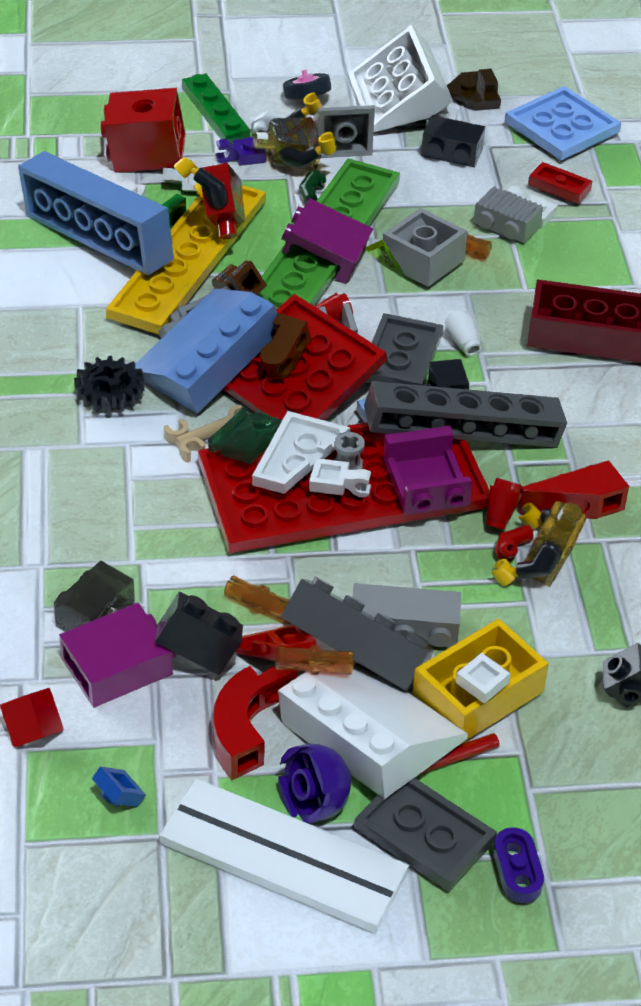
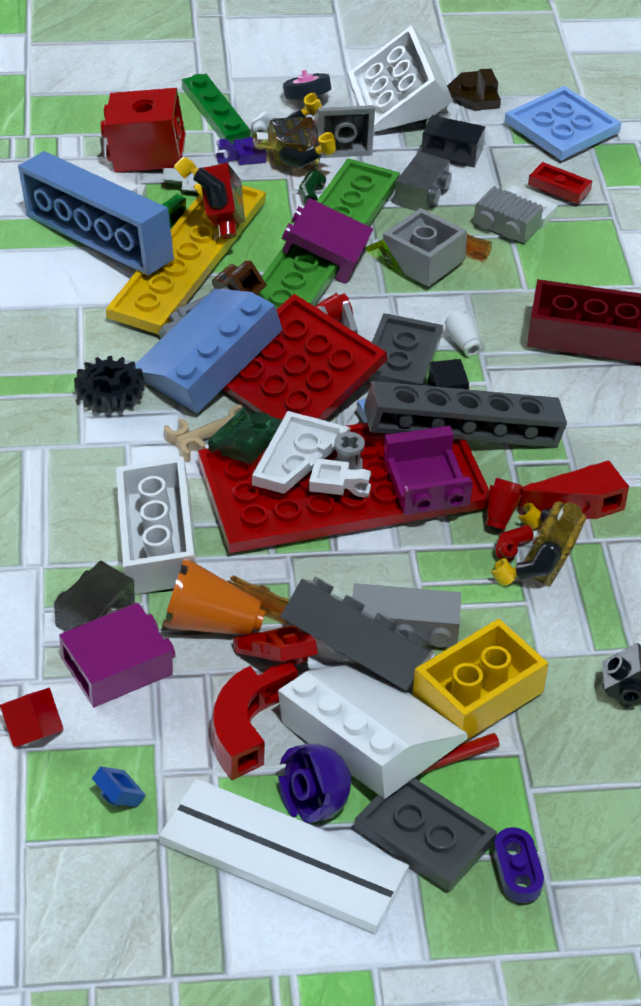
(155, 522): none -> white brick
(199, 632): black brick -> none
(211, 604): none -> orange cone
(286, 347): reddish brown leg -> none
(314, 660): clear orange pin -> none
(422, 182): none -> flat silver brick
(482, 678): white plate -> none

